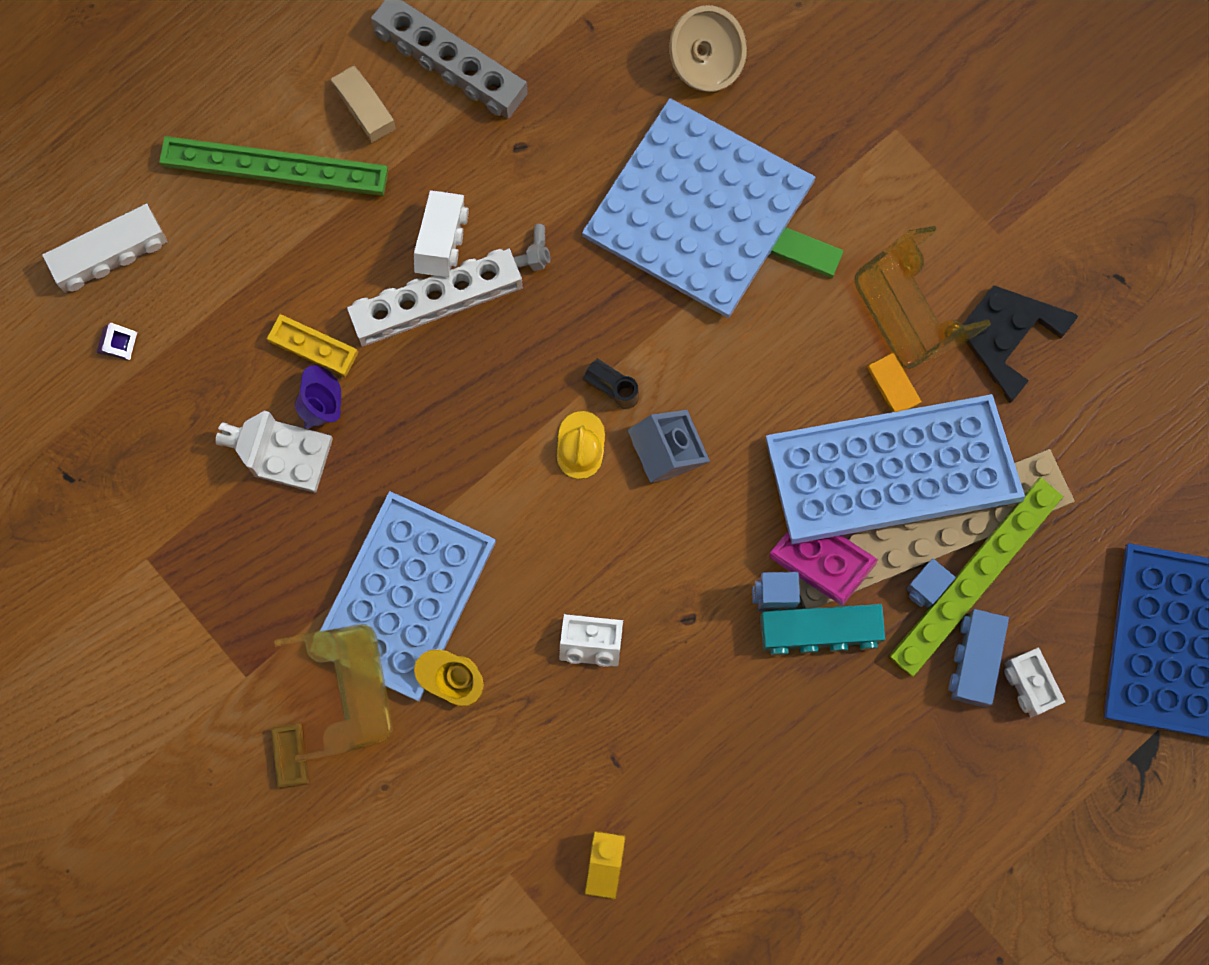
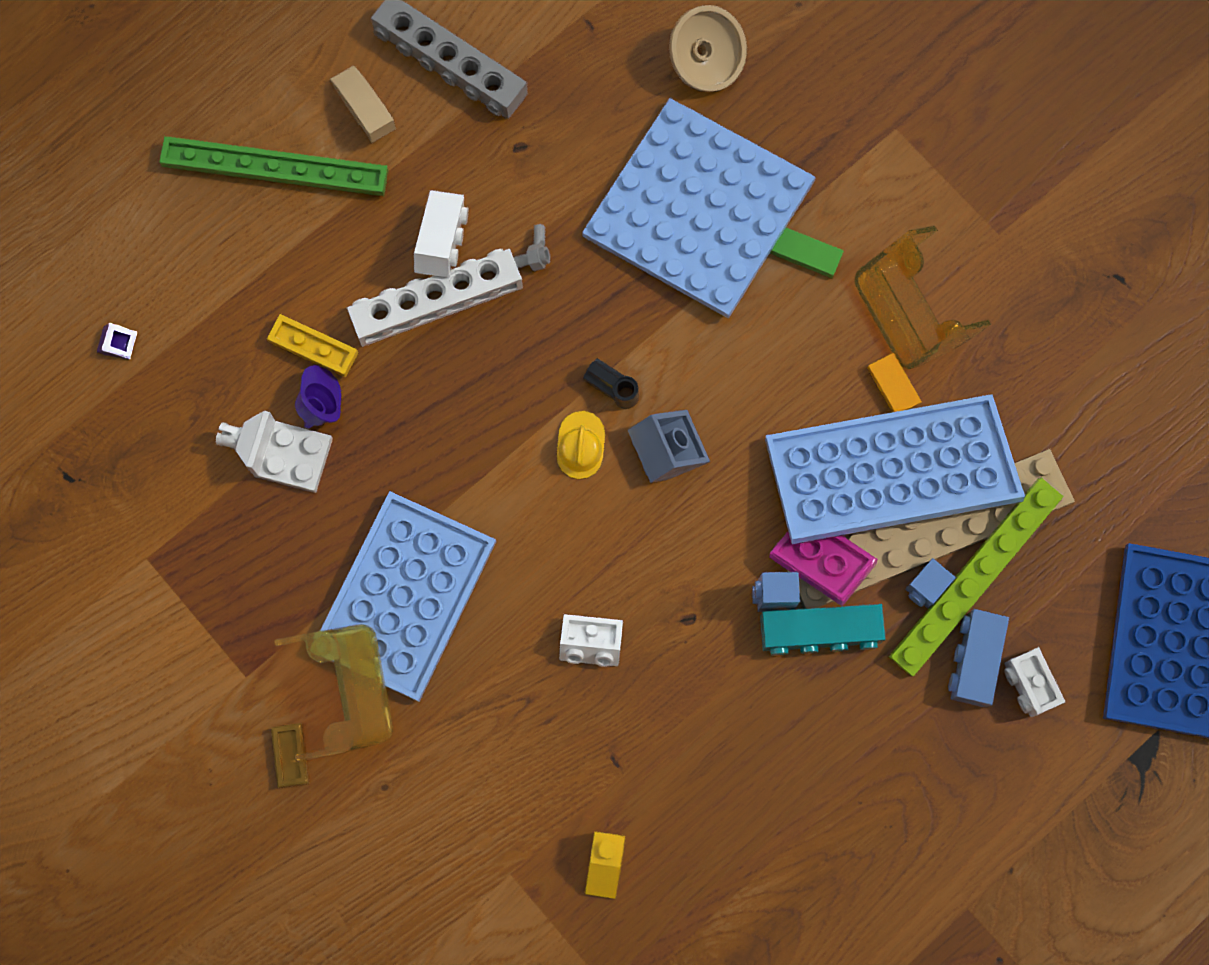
(105, 248): white brick -> none
(449, 676): yellow piece -> none
(1010, 321): black wing -> none

